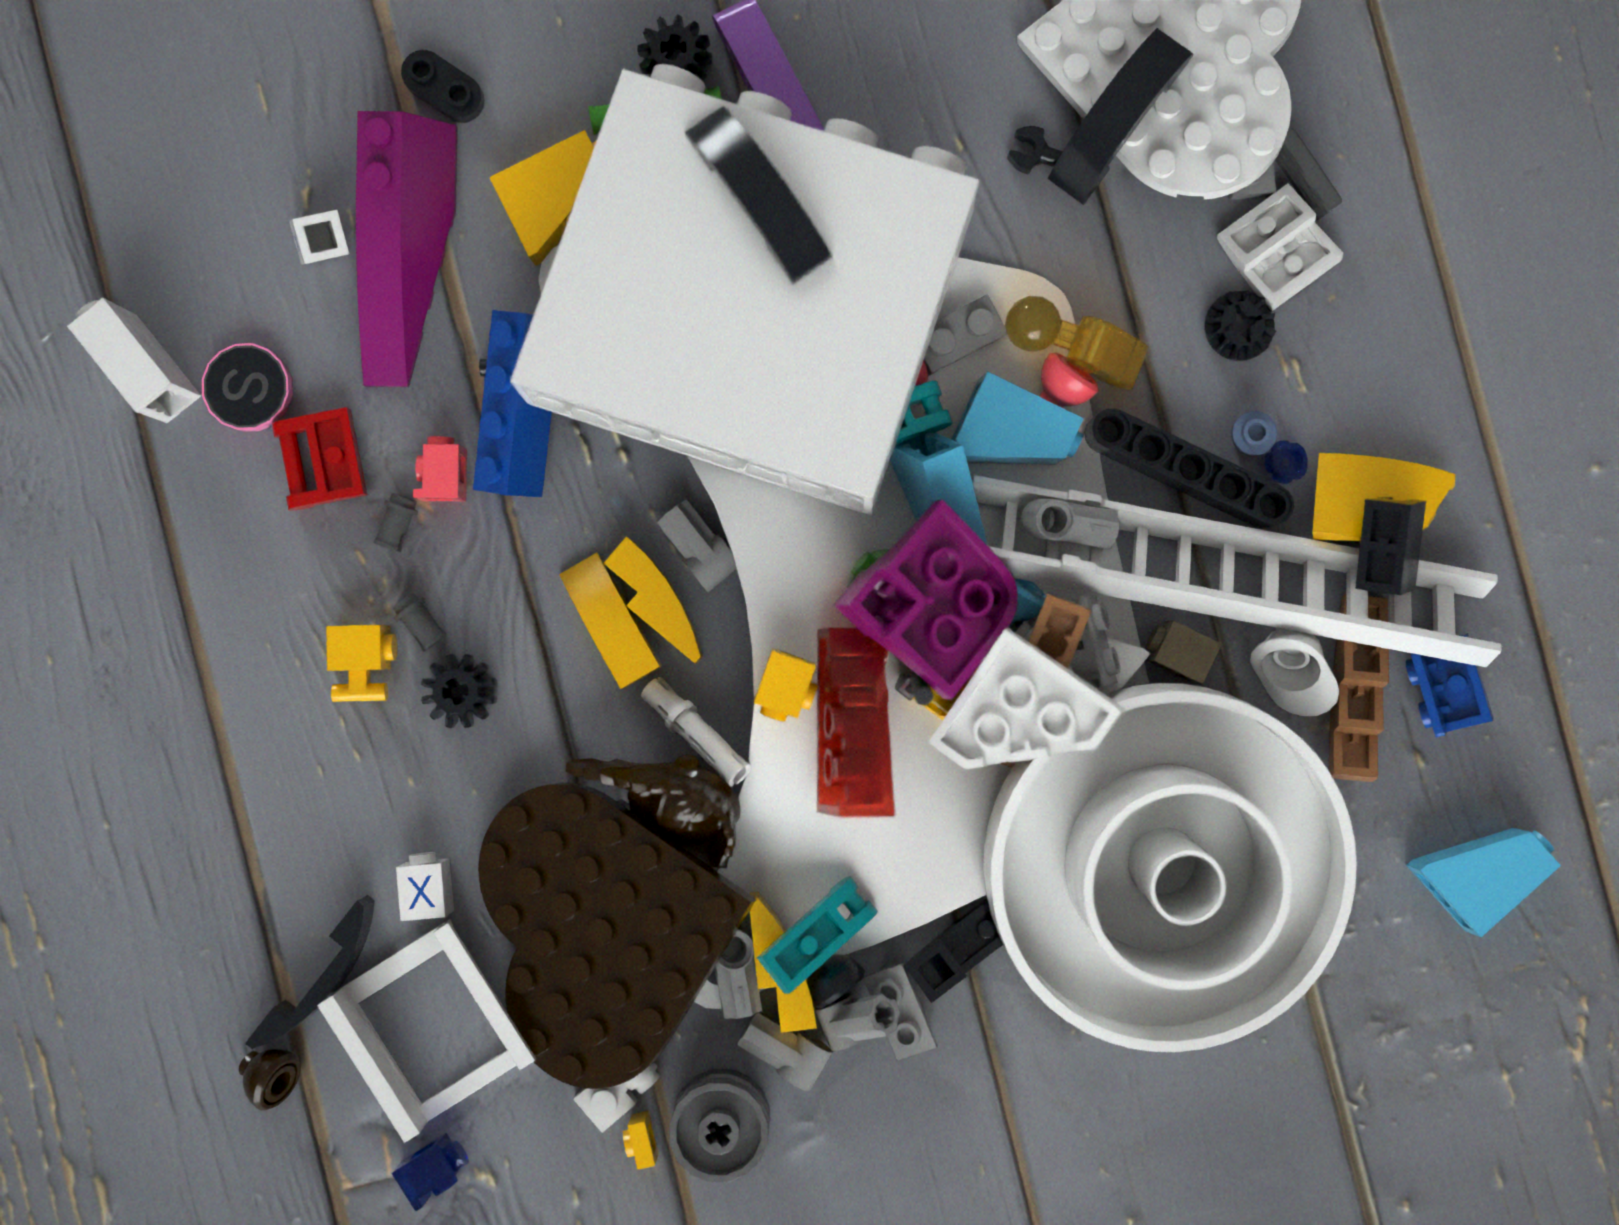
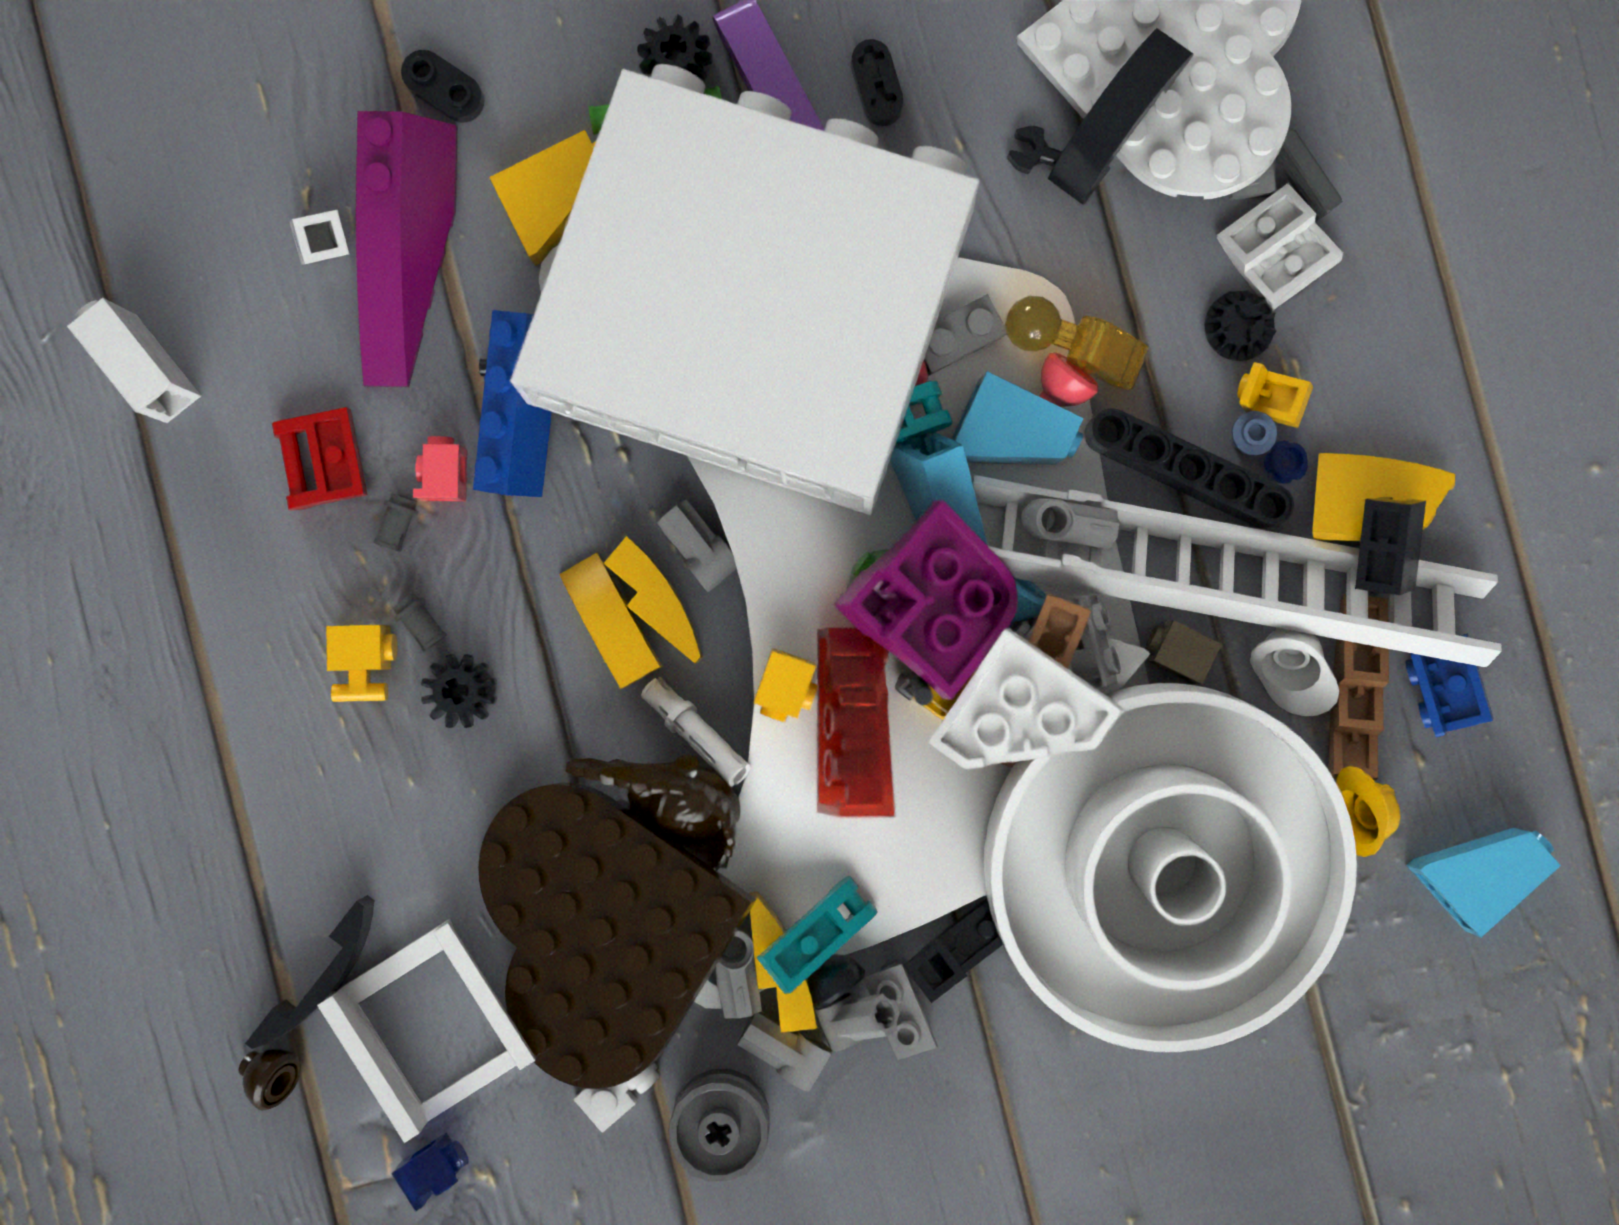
(247, 387): black tile -> none
(424, 887): white brick -> none
(640, 1140): yellow plate -> none
(760, 193): black slope -> none
(886, 79): none -> black beam
(1274, 394): none -> yellow bracket
(1370, 807): none -> yellow piece

